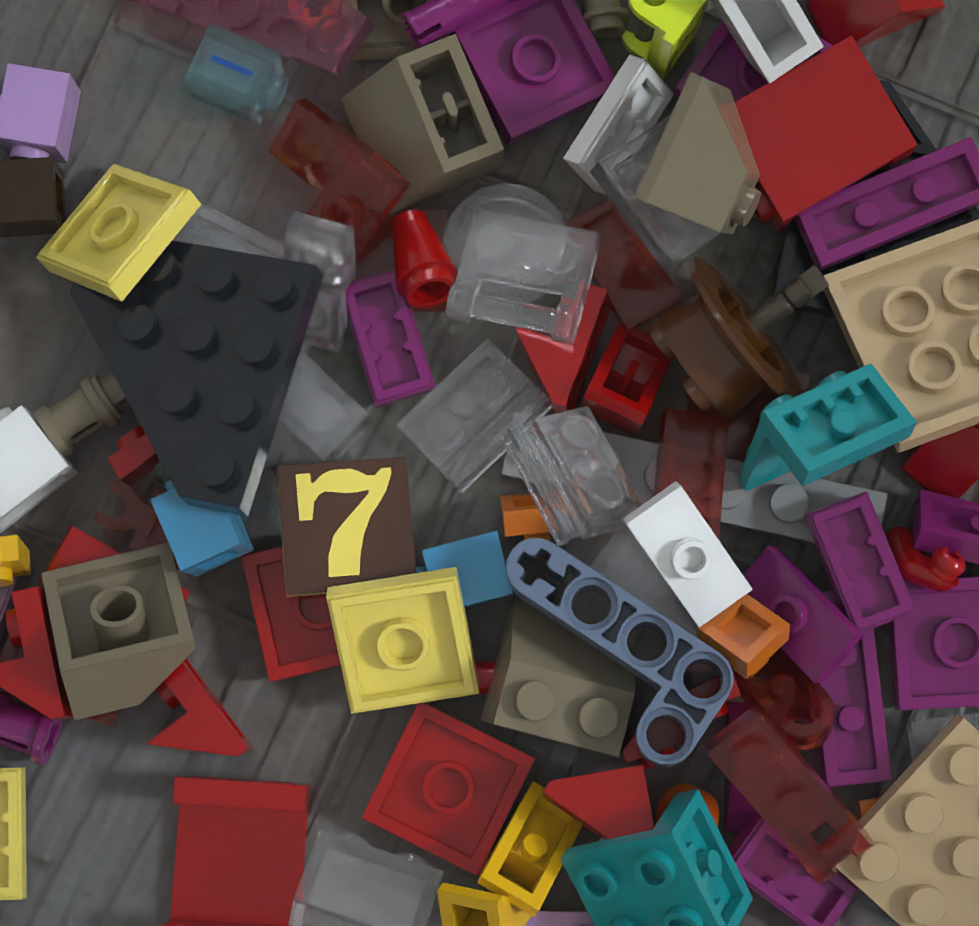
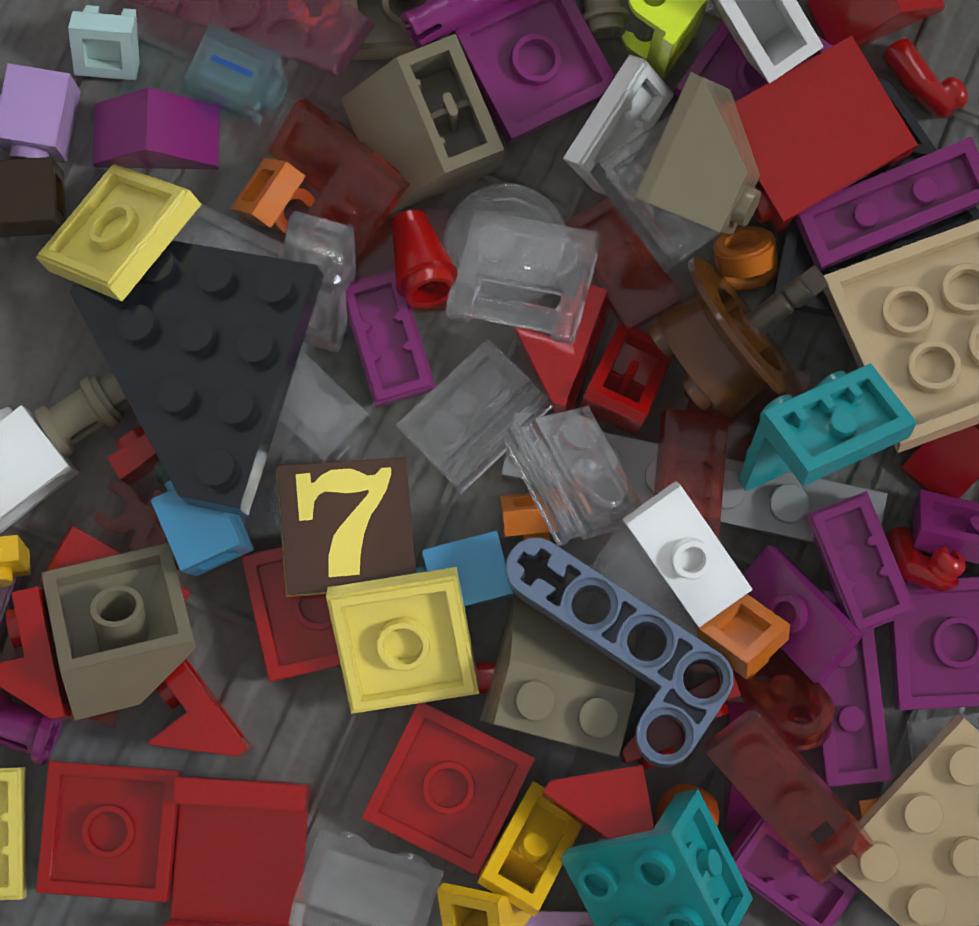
(104, 43): none -> light aqua tile
(108, 831): none -> red plate
(156, 132): none -> magenta slope
(269, 192): none -> orange tile
(747, 257): none -> orange tile
(921, 83): none -> red arm

